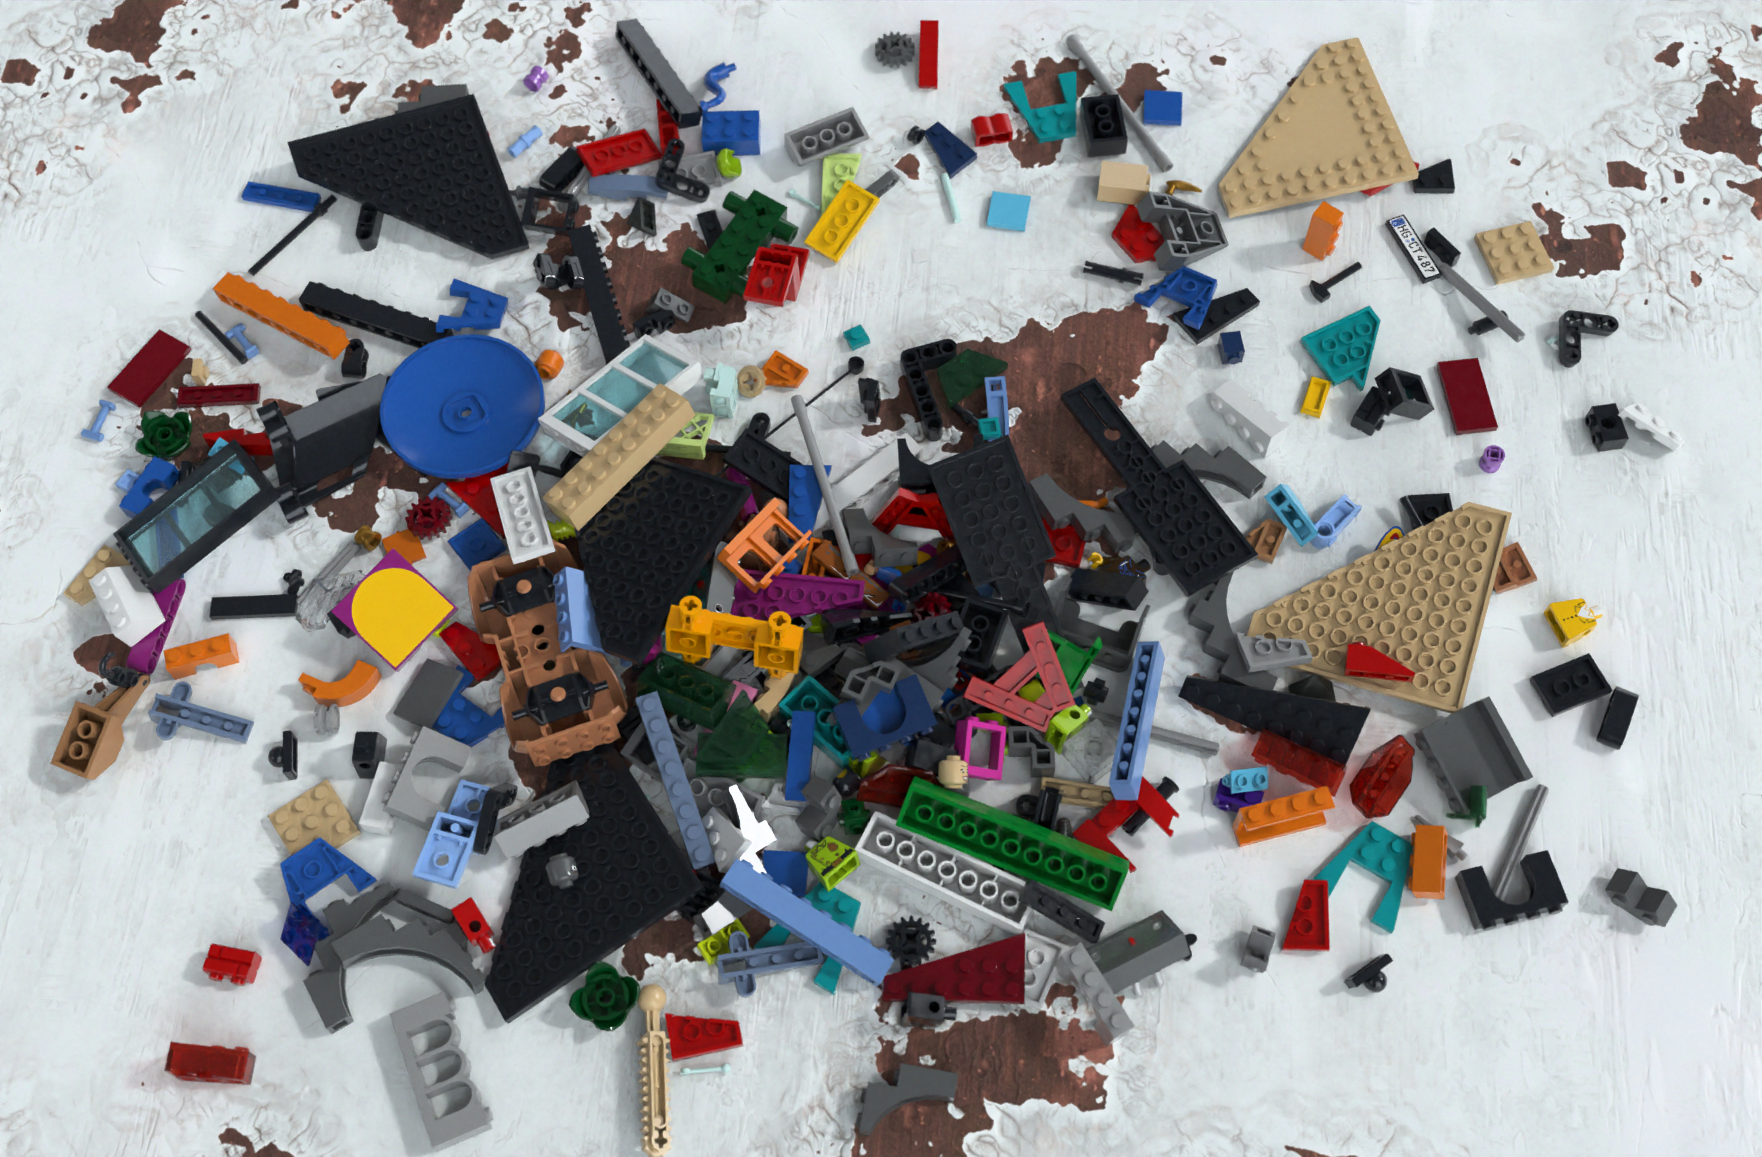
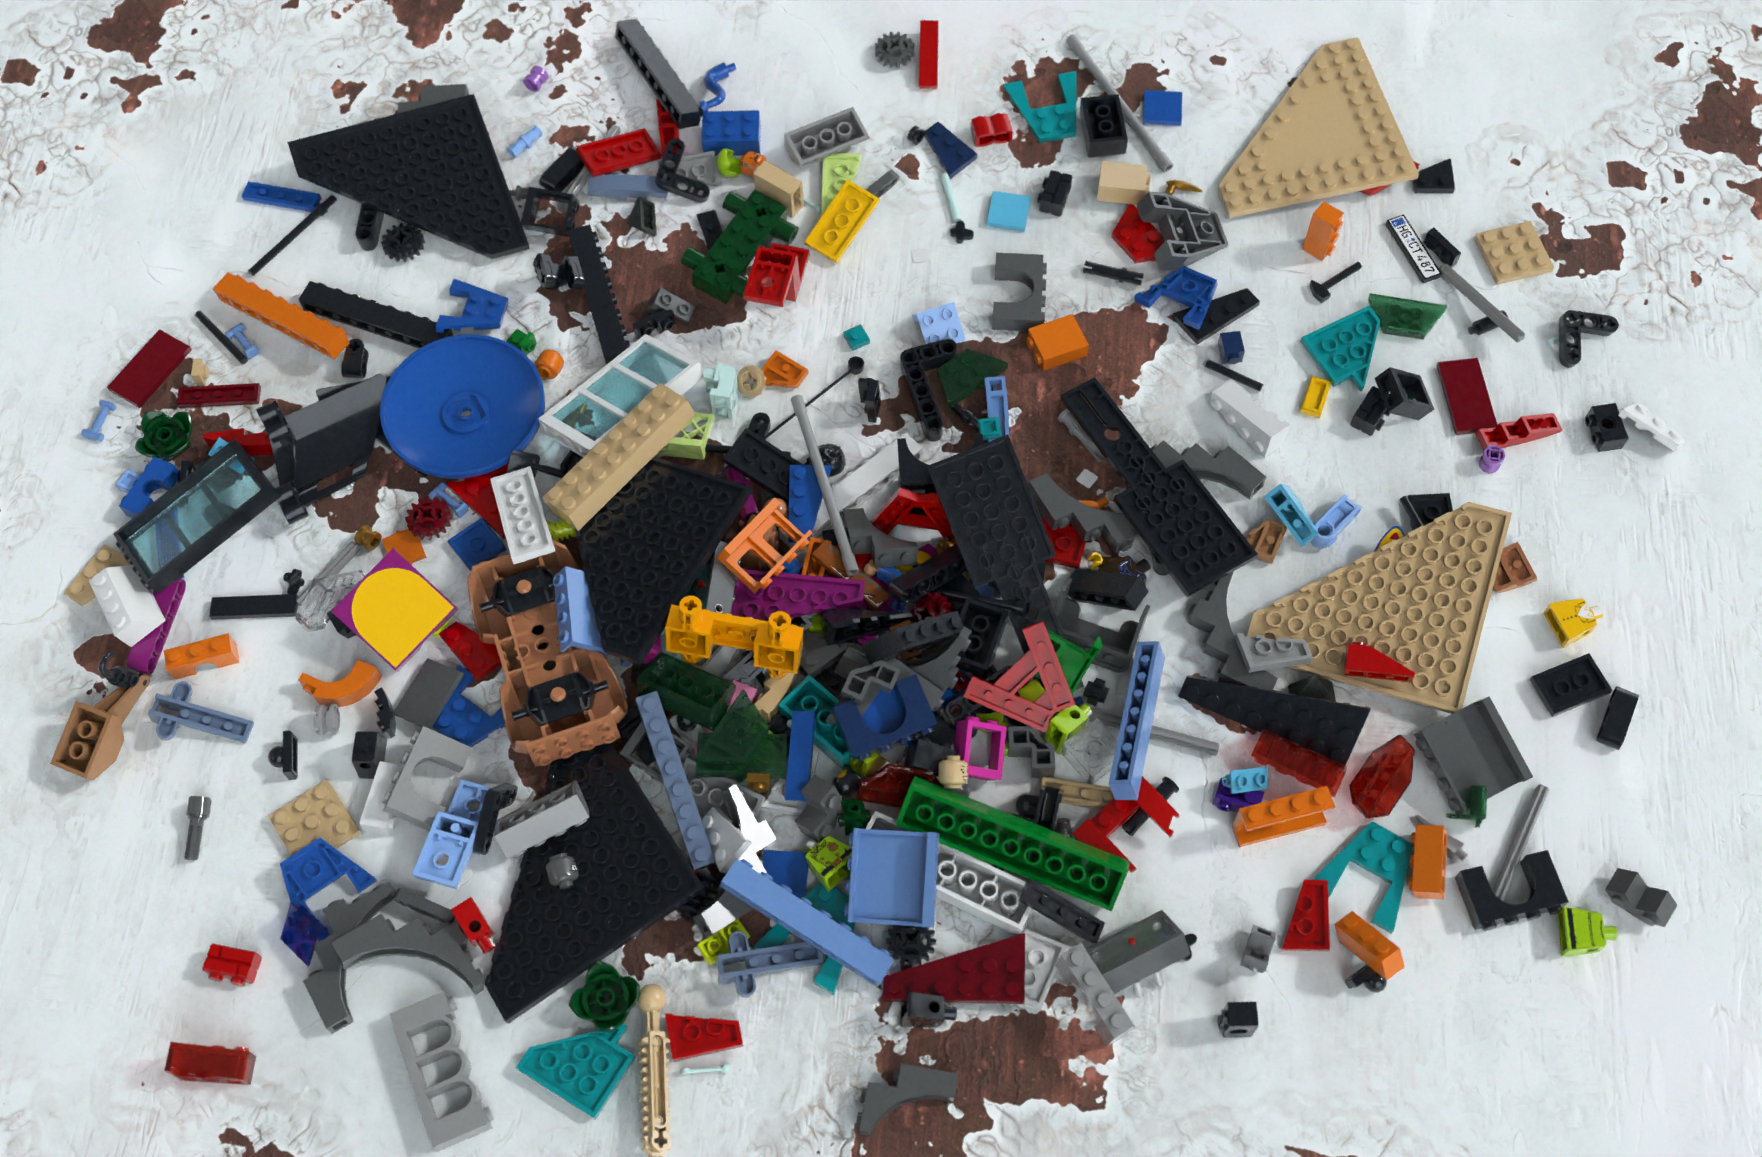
(197, 811): none -> dark grey piece
(387, 718): none -> black slope
(403, 242): none -> black gear
(523, 341): none -> green bracket
(580, 1068): none -> teal wing
(749, 162): none -> orange head
(758, 782): none -> pearl gold plate
(779, 186): none -> tan brick
(831, 455): none -> black hair
(892, 877): none -> medium blue panel
(940, 324): none -> light blue bracket
(961, 232): none -> black piece
(1029, 271): none -> dark grey arch
(1055, 193): none -> black brick
(1057, 342): none -> orange brick
(1075, 429): none -> light grey pin
(1087, 478): none -> white sticker
(1234, 375): none -> black bar
(1238, 1019): none -> black brick
(1369, 945): none -> orange brick
(1405, 316): none -> clear green wing
(1520, 431): none -> red slope
(1582, 932): none -> lime torso

